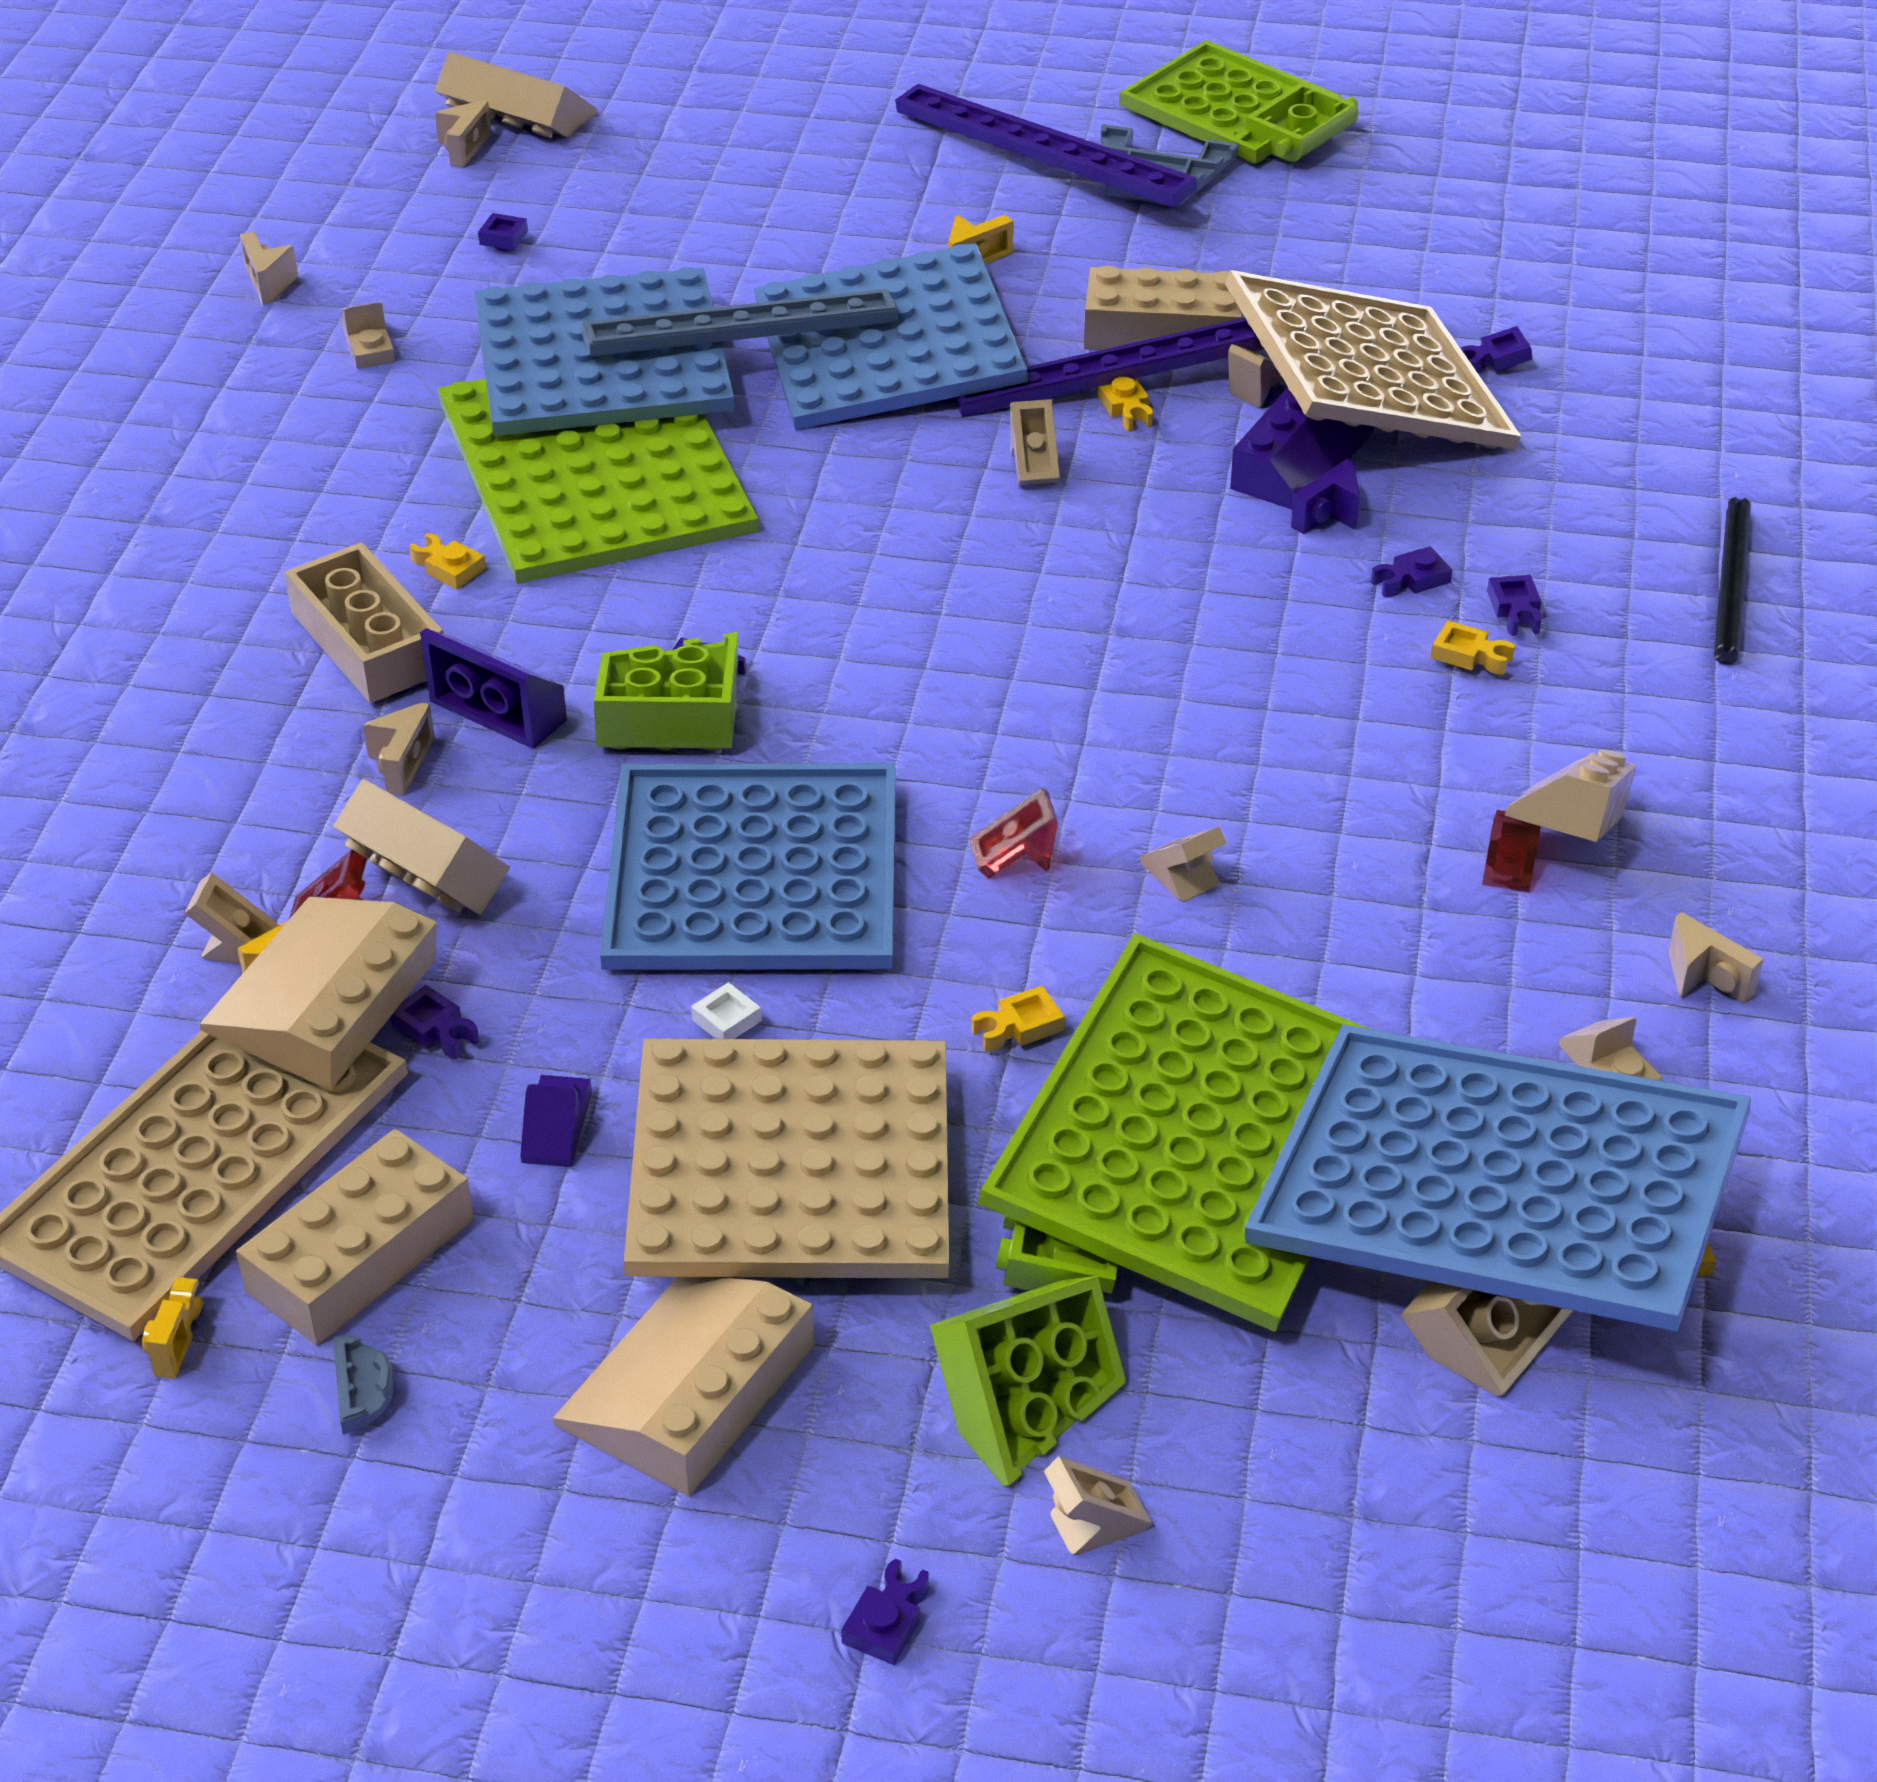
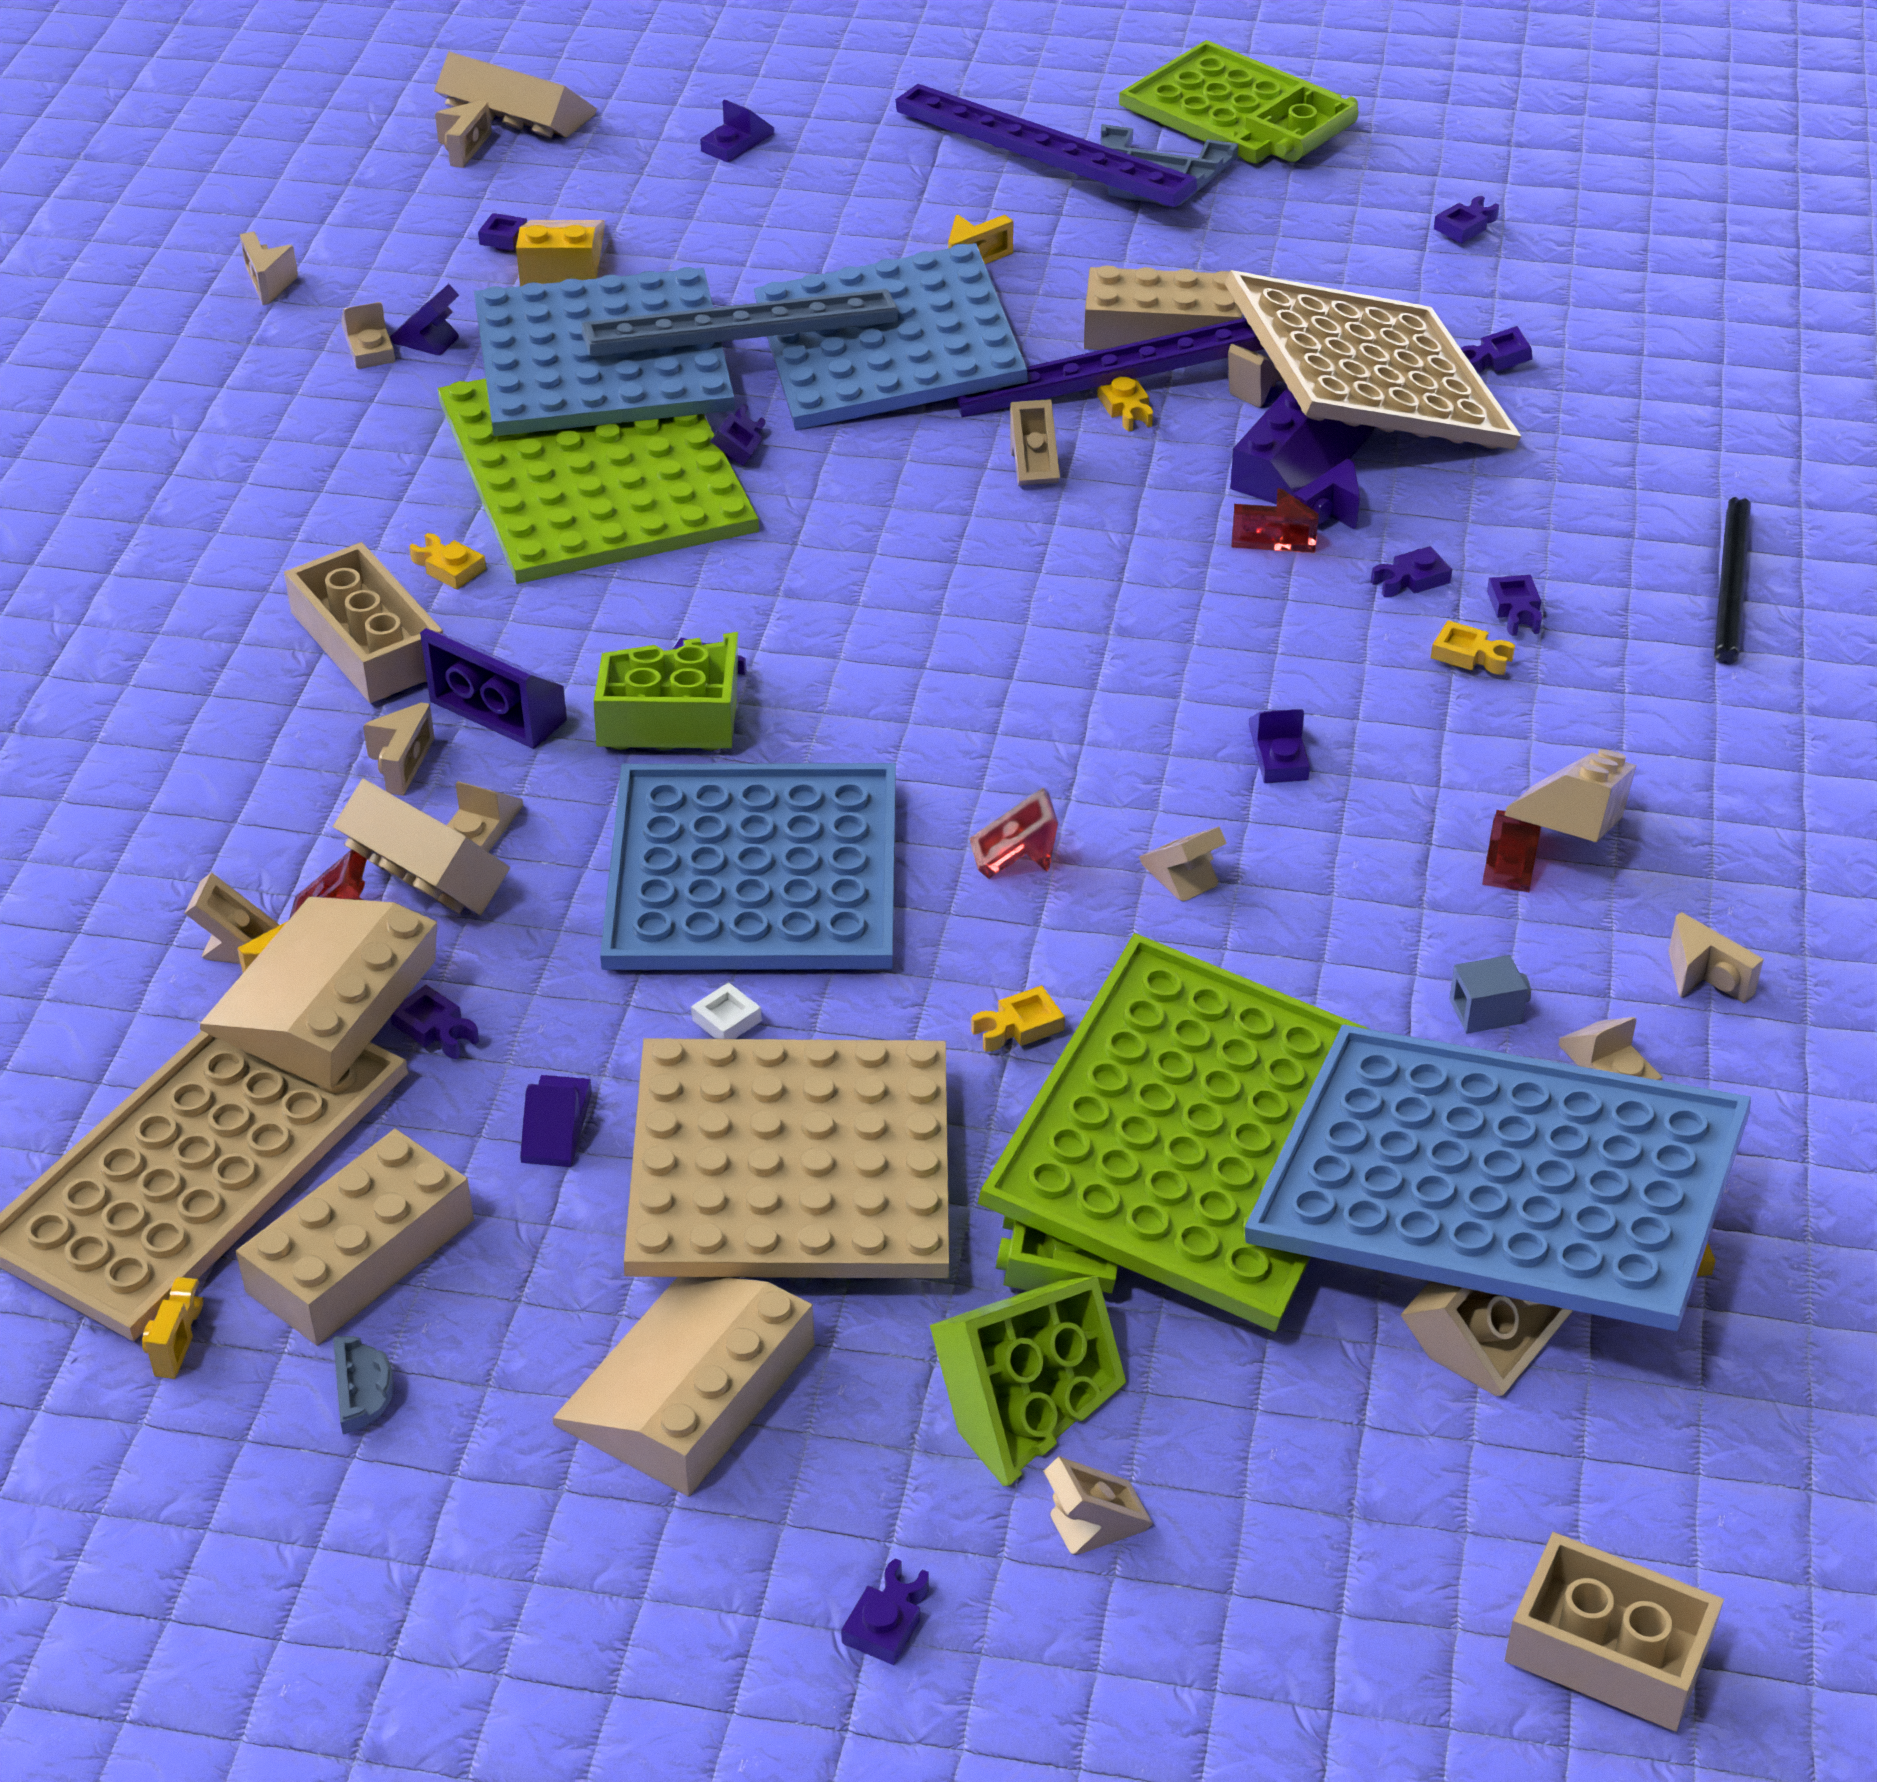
(427, 326): none -> dark purple slope
(483, 814): none -> tan slope
(559, 250): none -> yellow slope
(738, 134): none -> dark purple slope
(738, 435): none -> dark purple plate
(1278, 527): none -> clear red slope
(1280, 745): none -> dark purple slope
(1465, 222): none -> dark purple plate
(1489, 993): none -> sand blue brick
(1613, 1630): none -> brick

